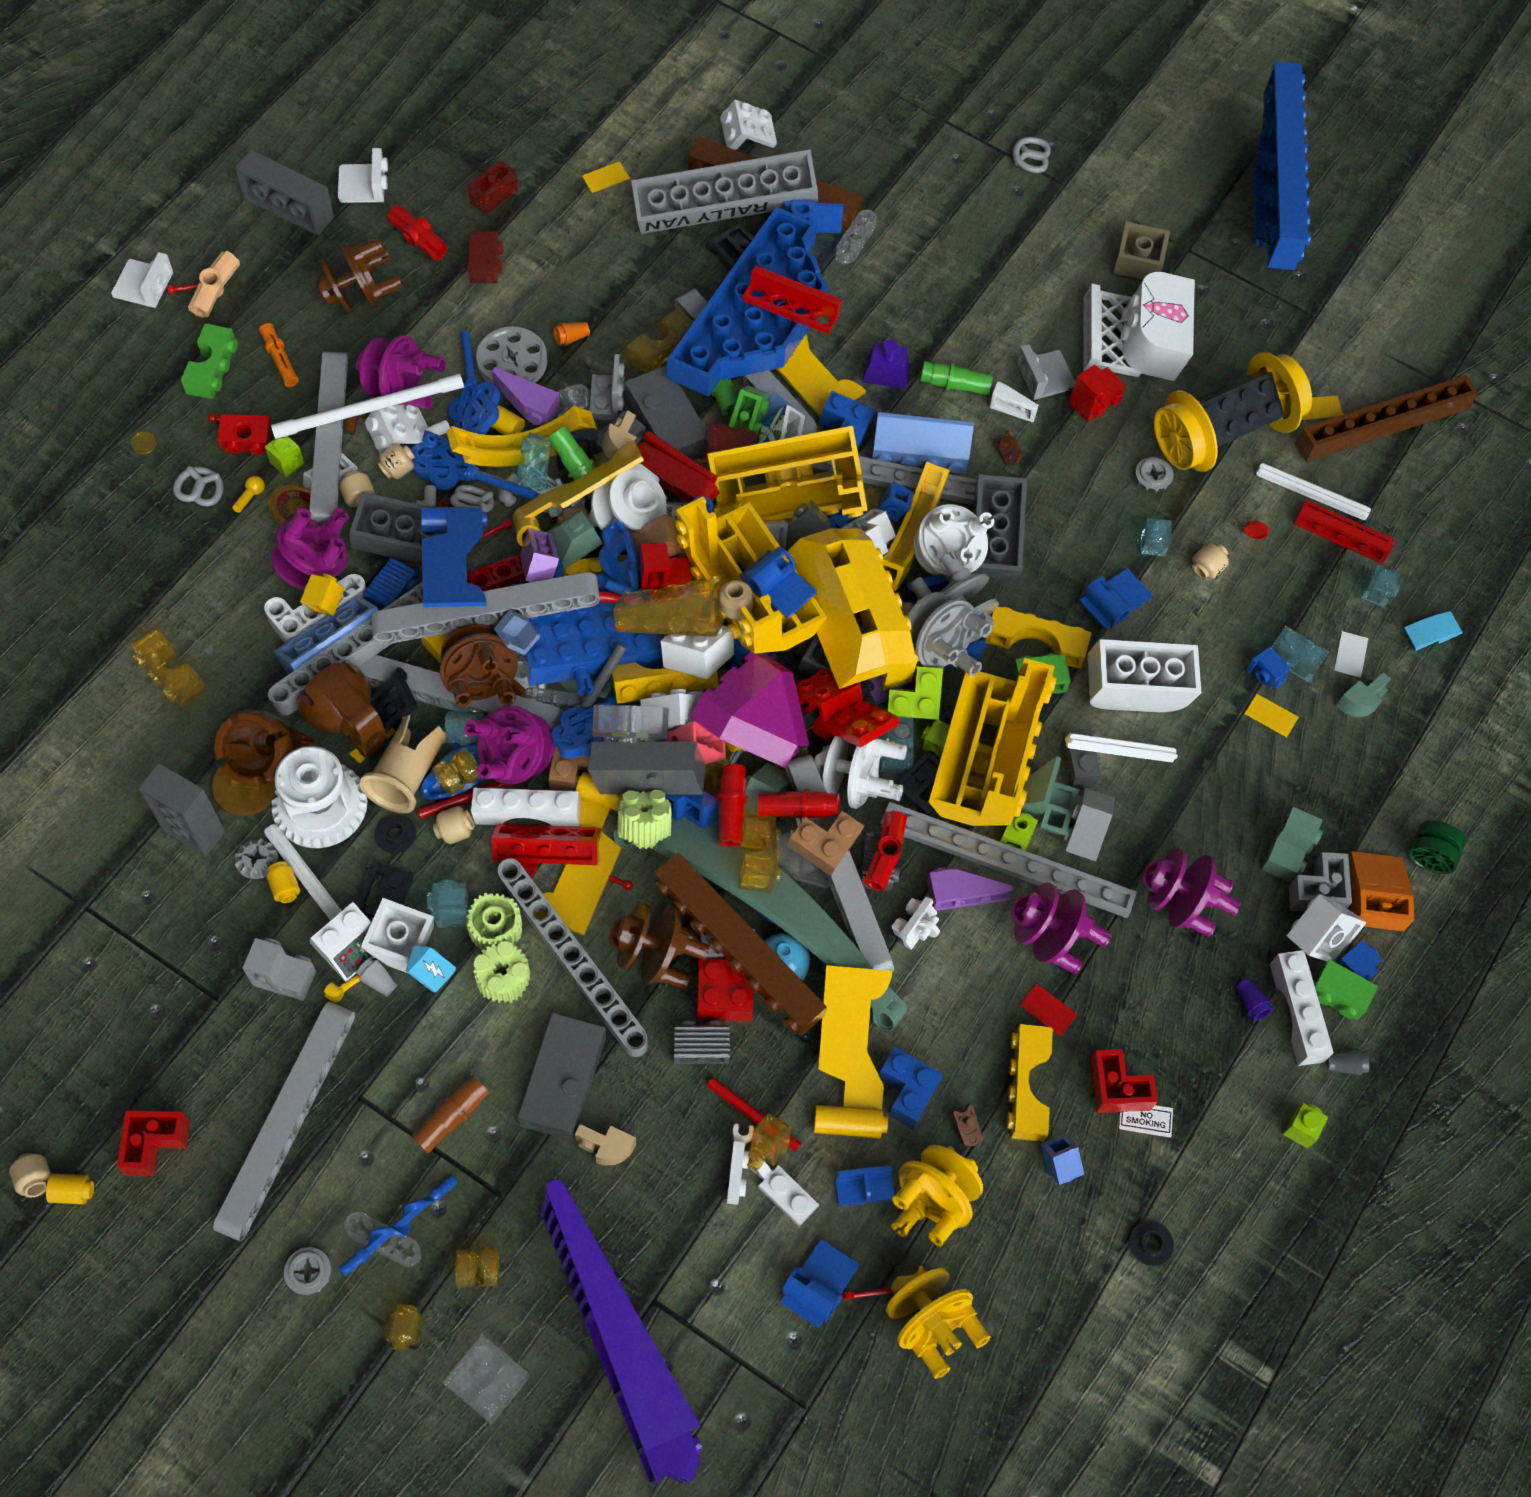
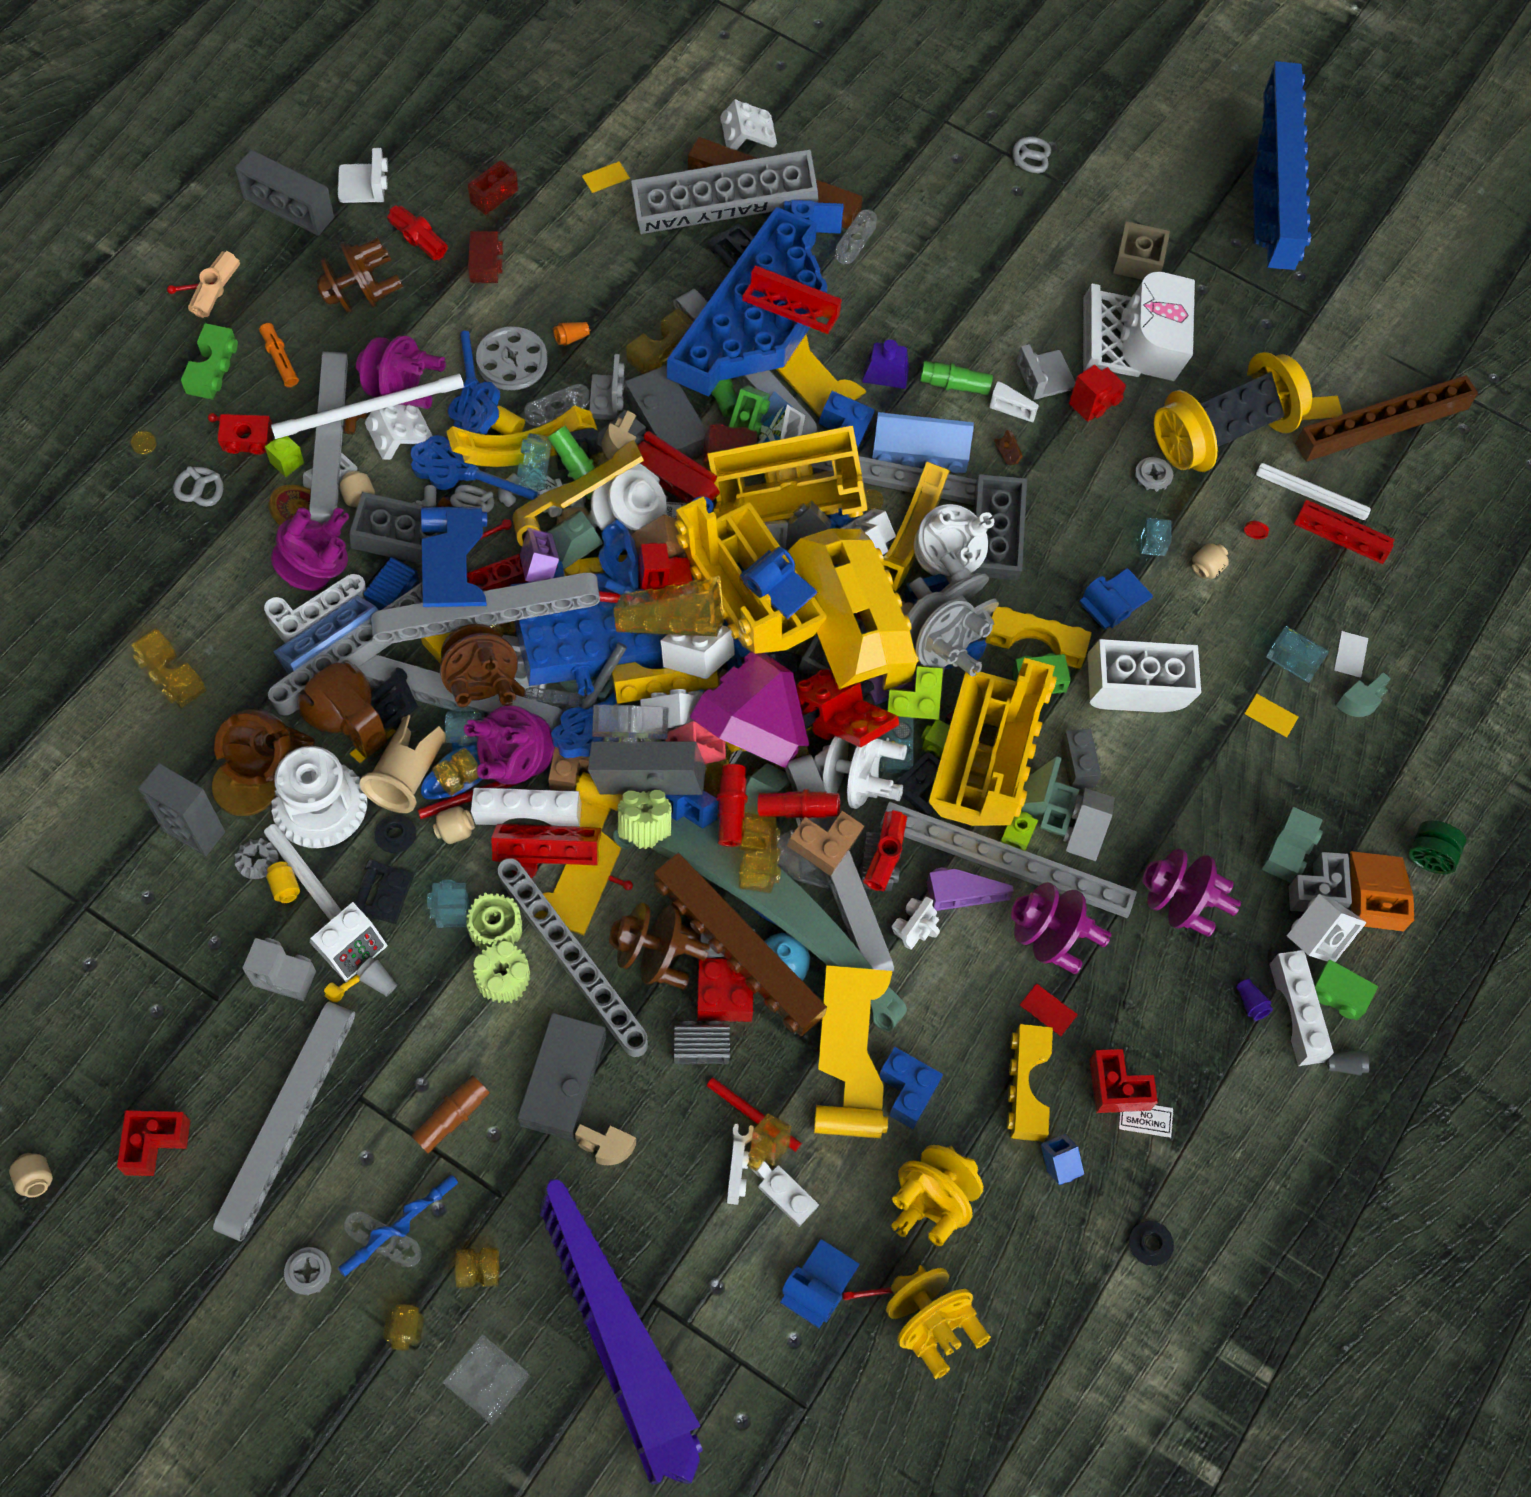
(69, 1188): yellow brick -> none
(143, 281): white bracket -> none
(254, 486): yellow bar -> none
(322, 594): yellow brick -> none
(395, 933): white slope -> none
(396, 461): tan head -> none
(429, 967): medium azure slope -> none
(432, 433): arm -> none
(517, 632): sand blue panel -> none
(532, 400): medium lavender slope -> none
(734, 596): tan head -> none
(864, 1186): blue panel -> none
(893, 506): blue brick -> none
(967, 1125): reddish brown piece -> none
(1120, 747): white axle -> none
(1269, 668): blue brick -> none
(1305, 1125): lime brick -> none
(1361, 960): blue brick -> none
(1381, 586): clear light blue brick -> none
(1432, 629): medium azure slope -> none

